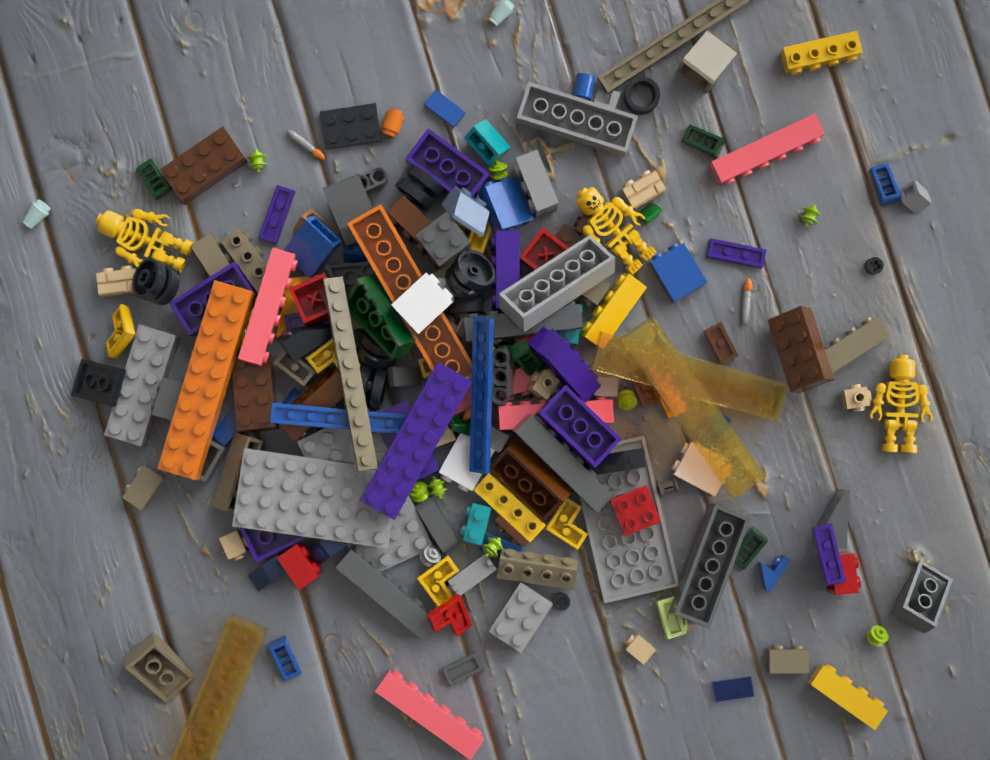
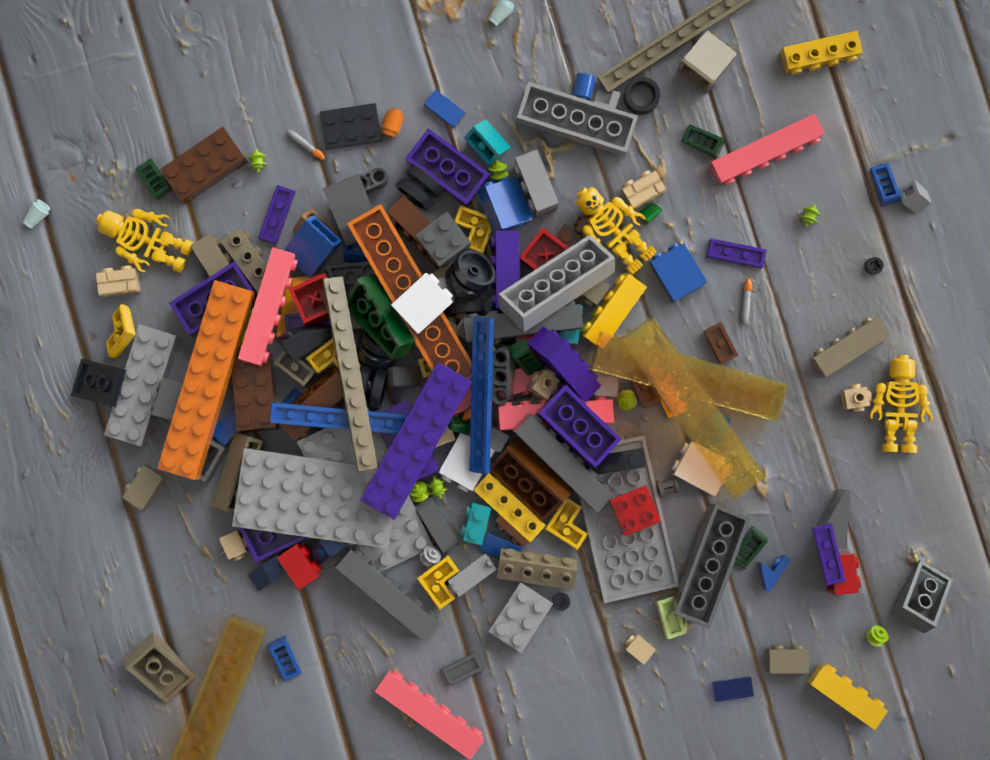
(156, 281): black wheel -> none
(452, 613): red plate -> none
(467, 210): slope -> none
(492, 547): lime wheel -> none
(800, 349): reddish brown brick -> none

